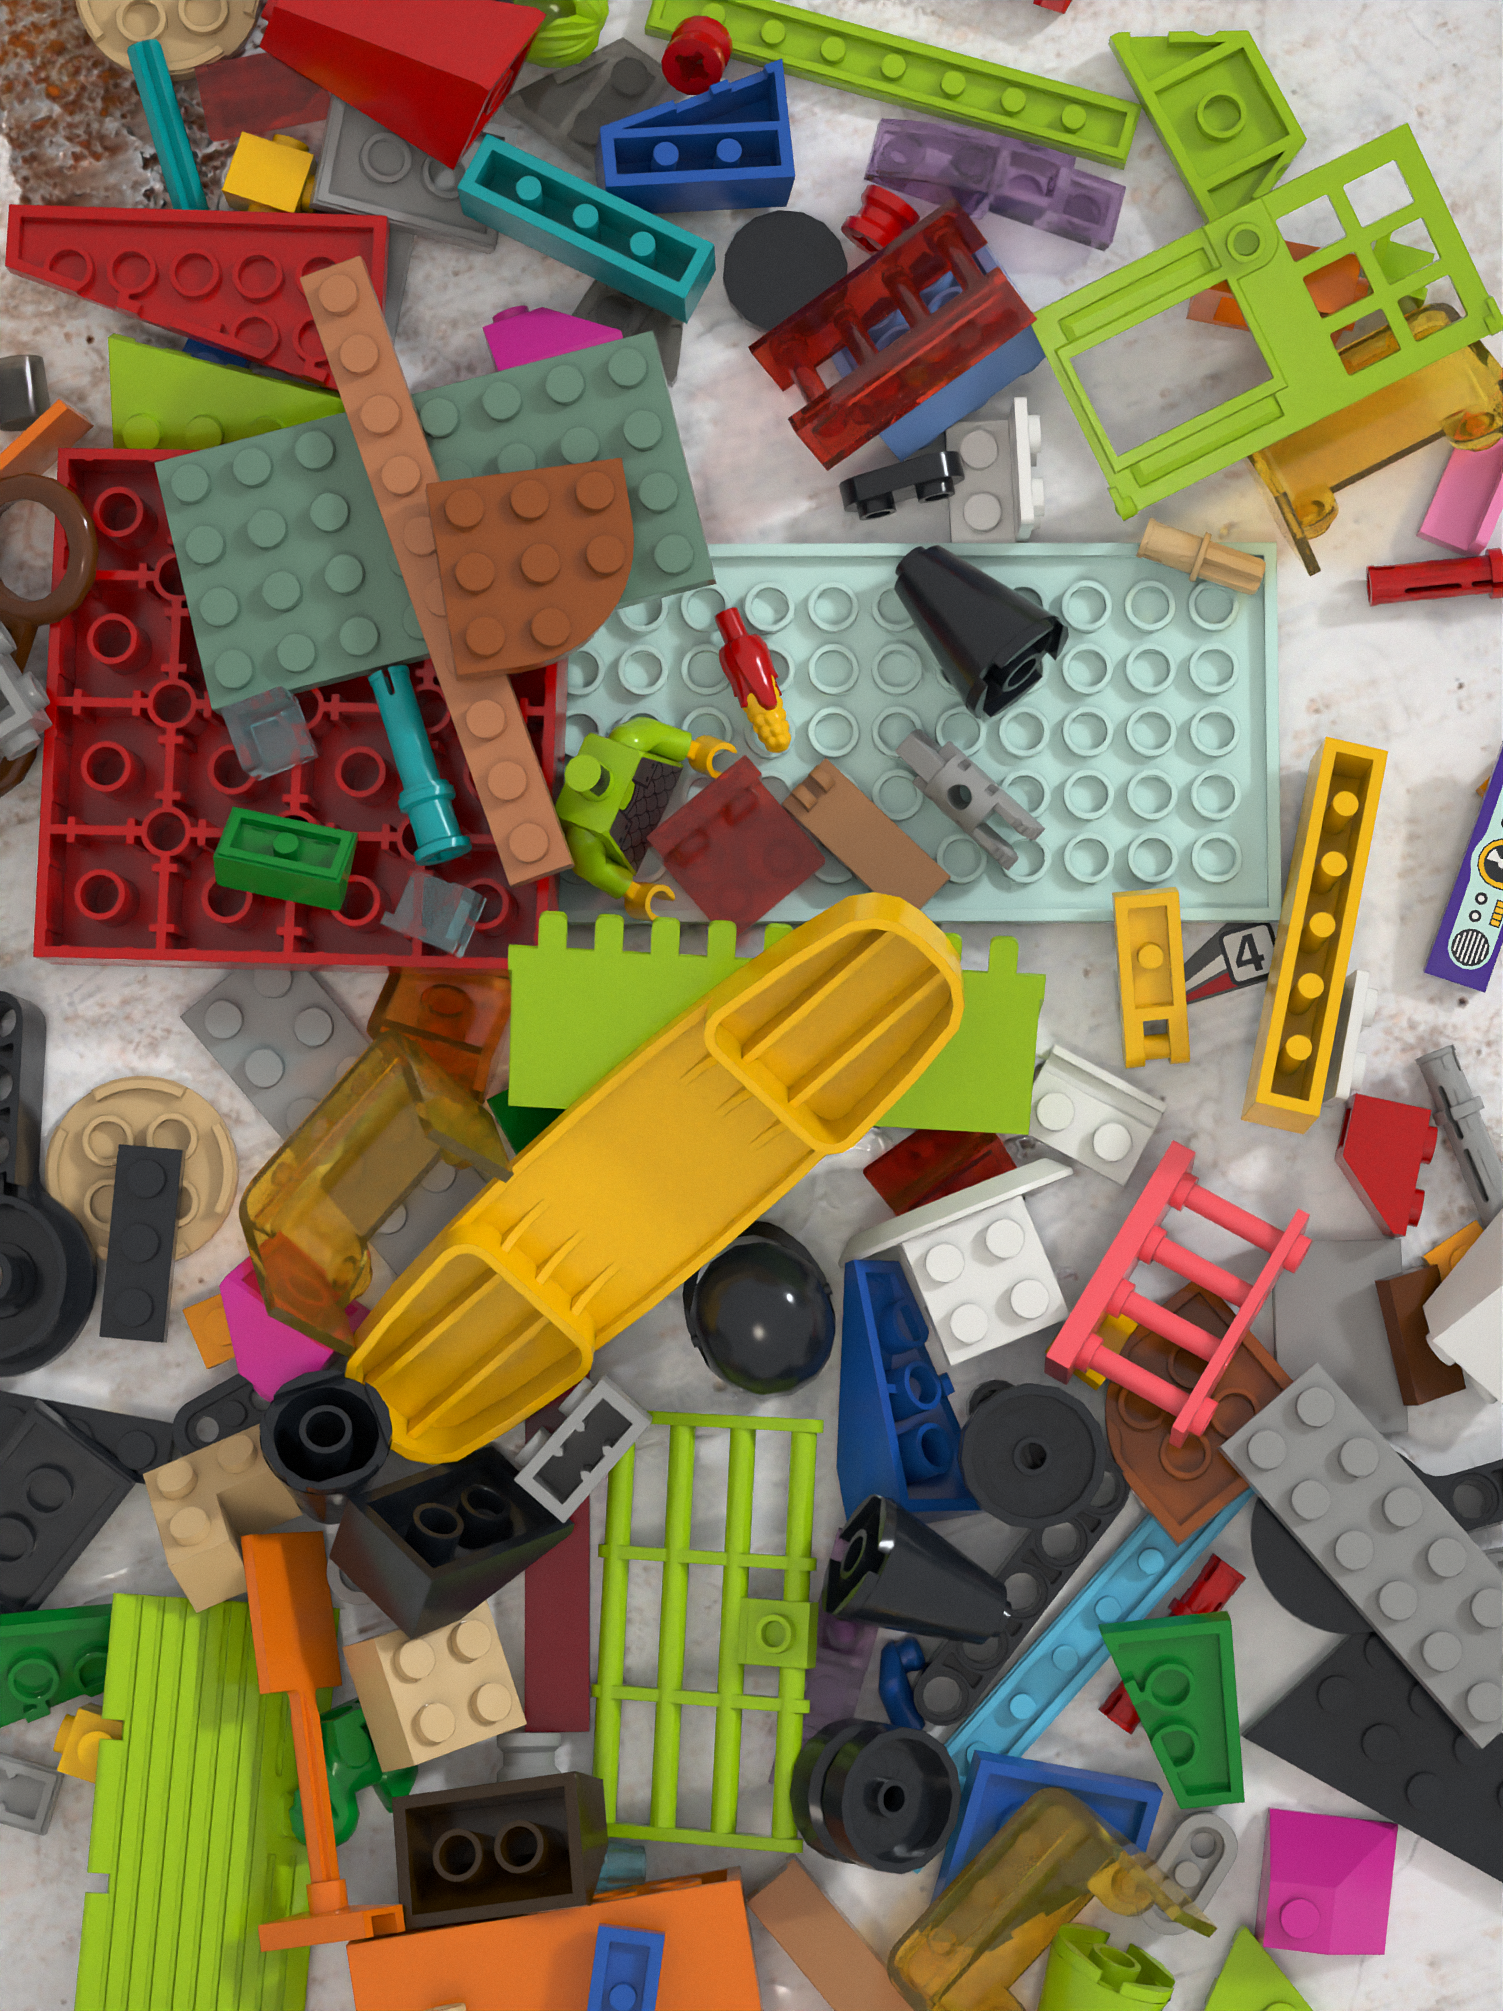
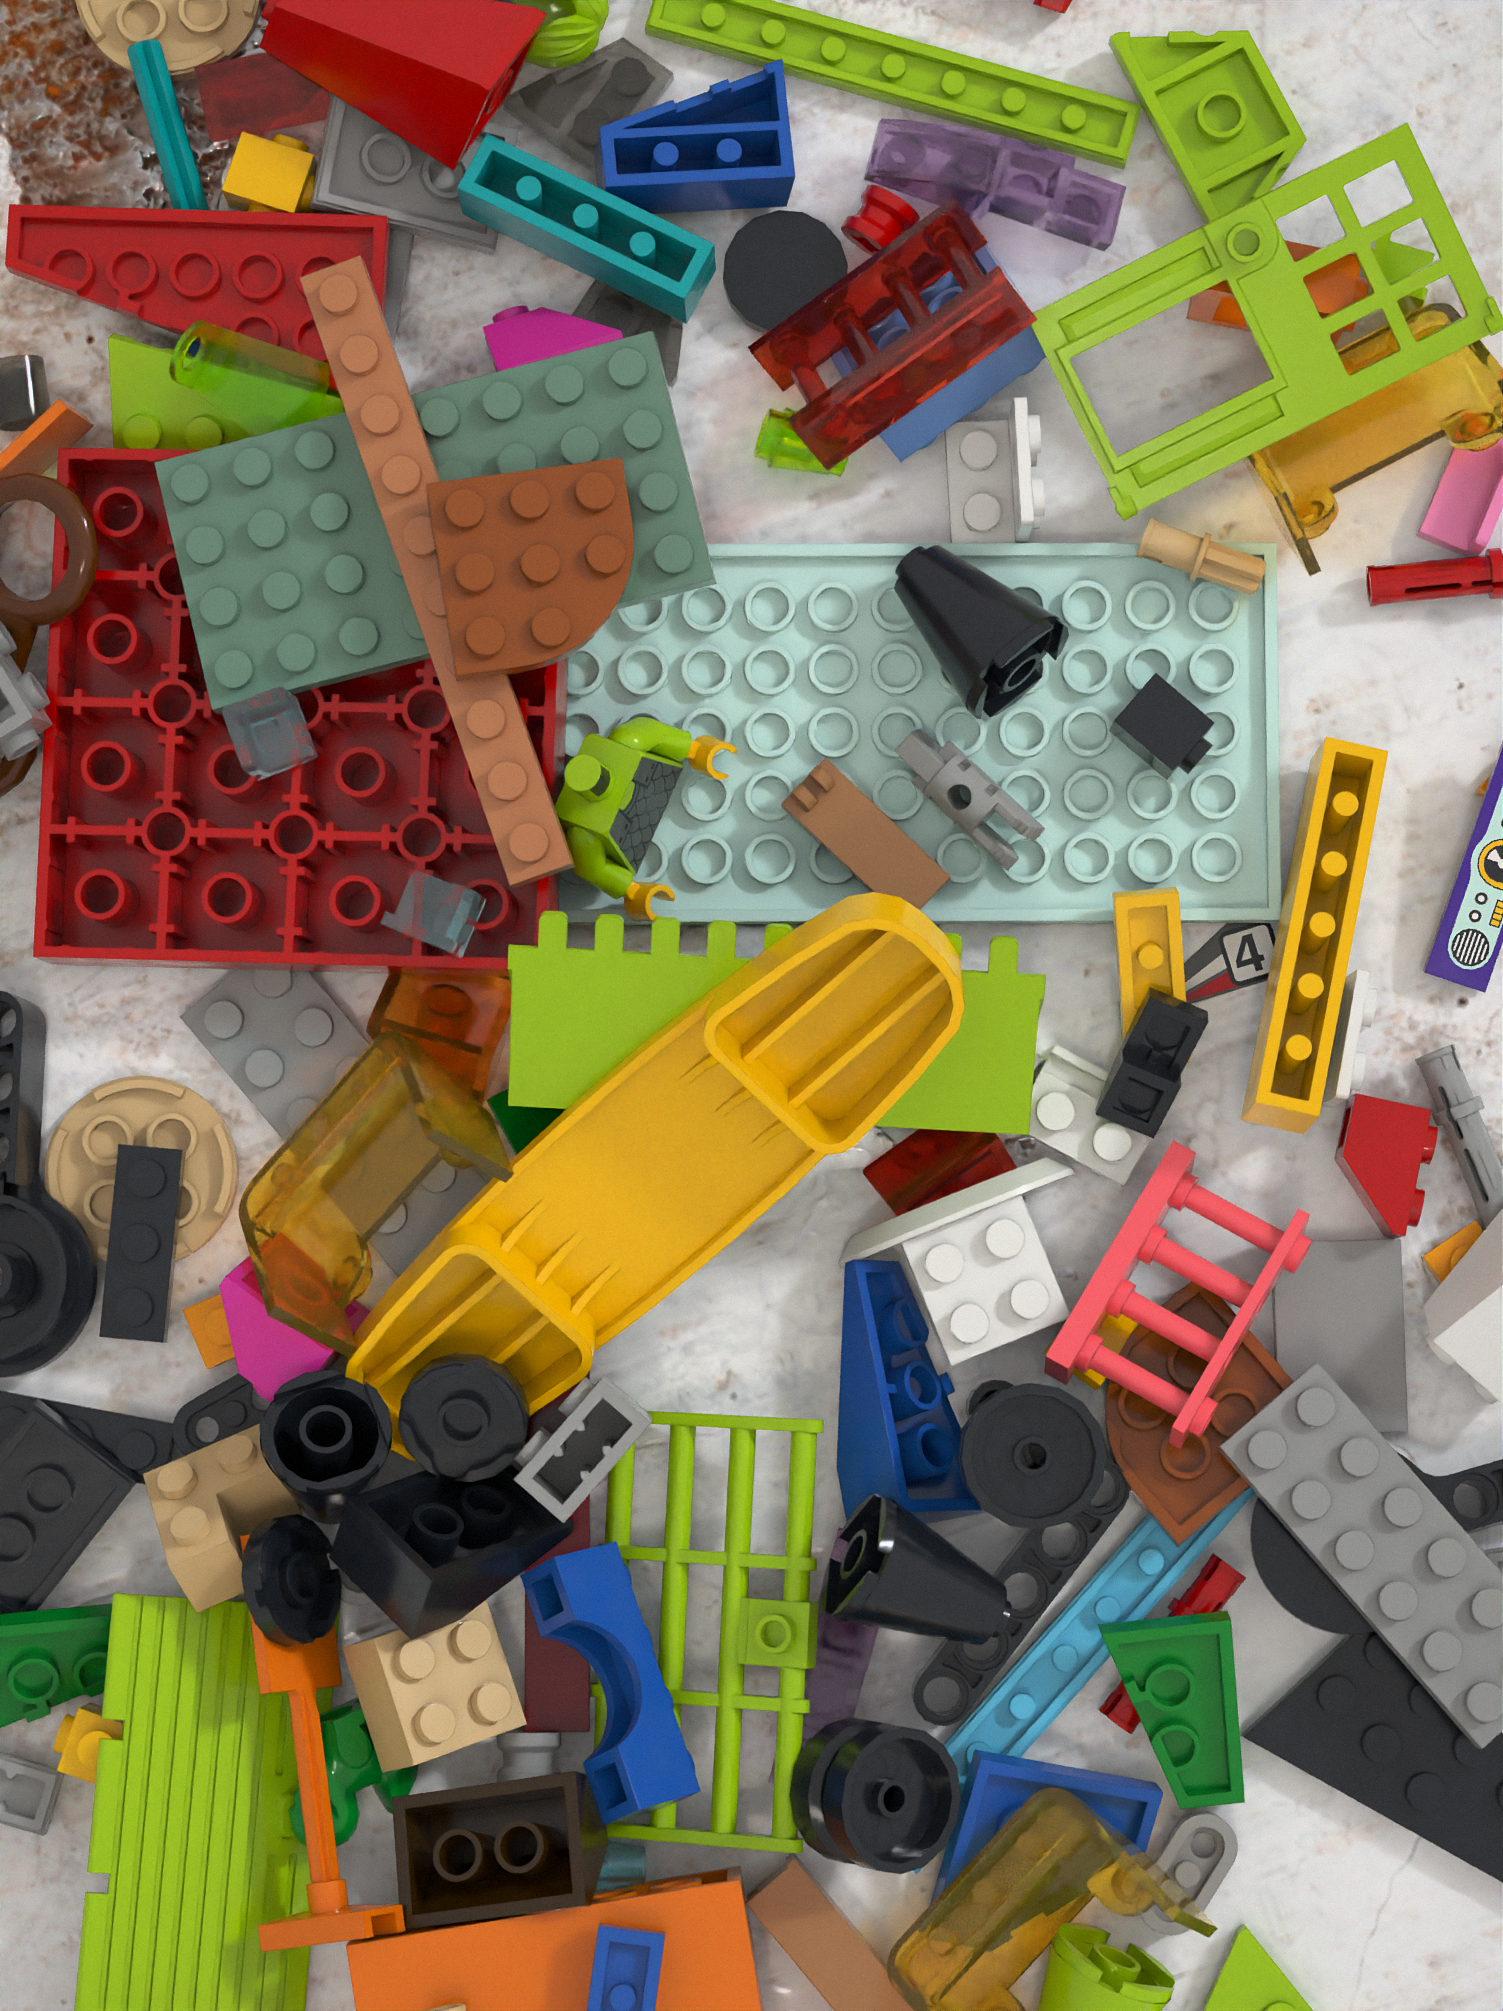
(251, 379): none -> clear neon green piece
(285, 858): green slope -> none
(290, 1580): none -> black tile
(425, 795): teal pin -> none
(464, 1417): none -> black tile
(592, 1608): none -> blue arch
(694, 40): red wheel -> none
(735, 848): clear red bracket -> none
(752, 678): red piece -> none
(762, 1315): black piece -> none
(785, 450): none -> clear neon green cone
(894, 1687): blue arm -> none
(924, 477): black plate -> none
(1151, 1062): none -> black slope
(1163, 728): none -> black brick
(1325, 1883): dark pink slope -> none
(1418, 1369): reddish brown tile -> none

